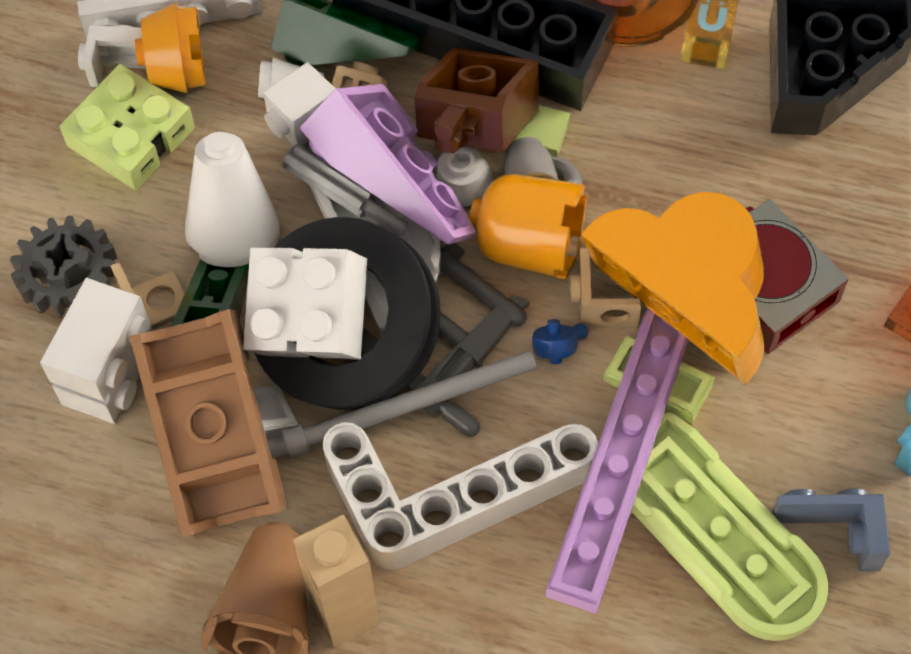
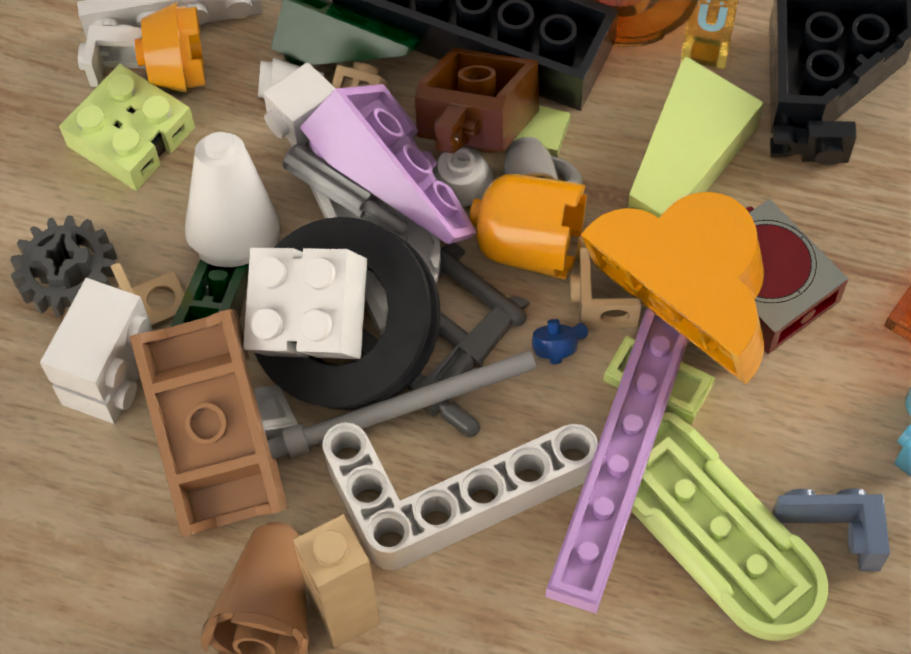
(694, 138): none -> yellowish green slope
(820, 142): none -> black plate

